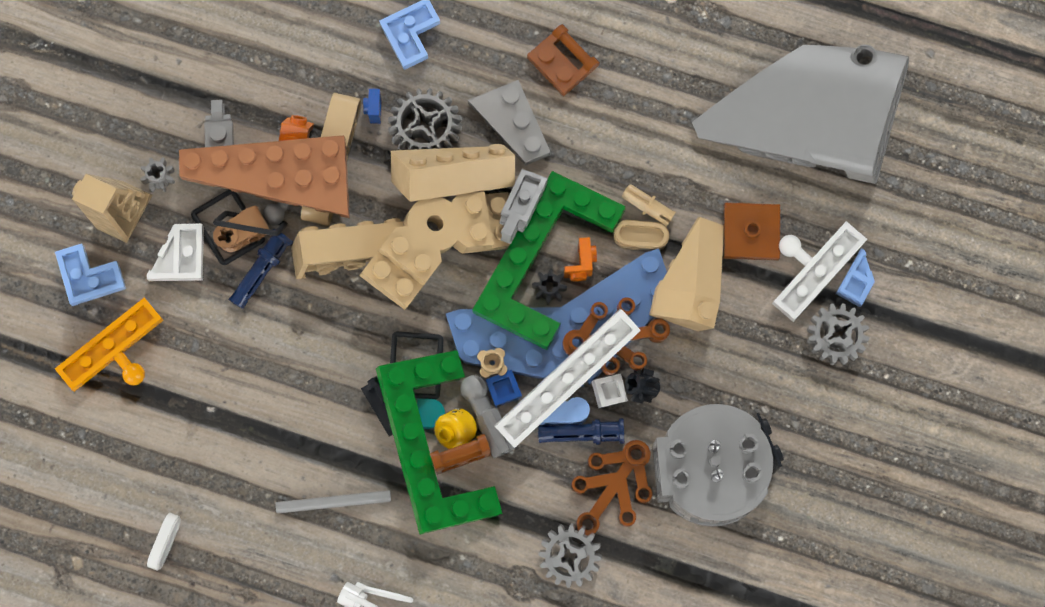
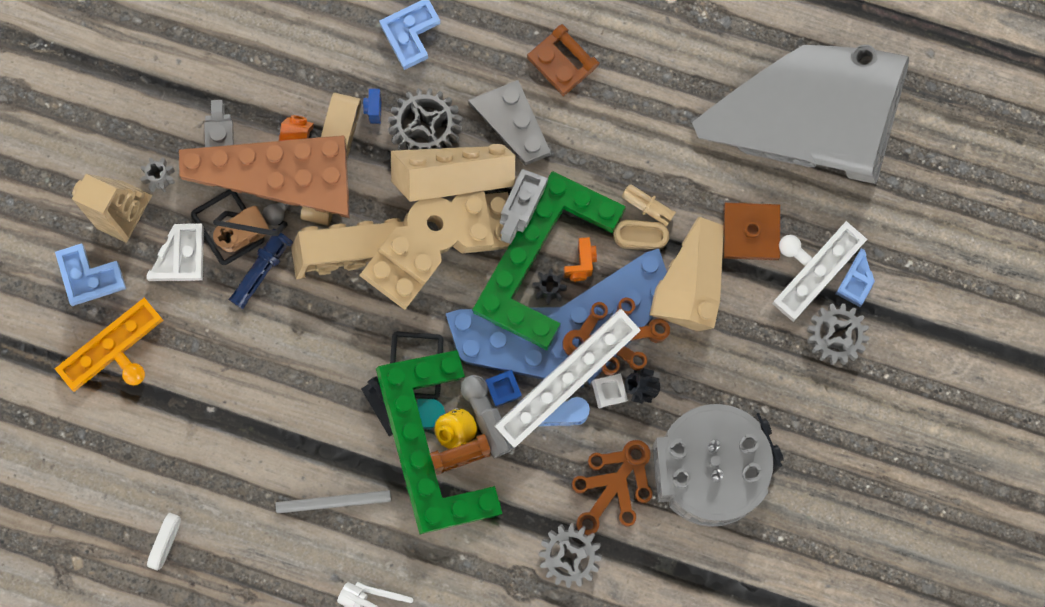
(496, 355): tan plate -> none
(595, 432): dark blue pin -> none

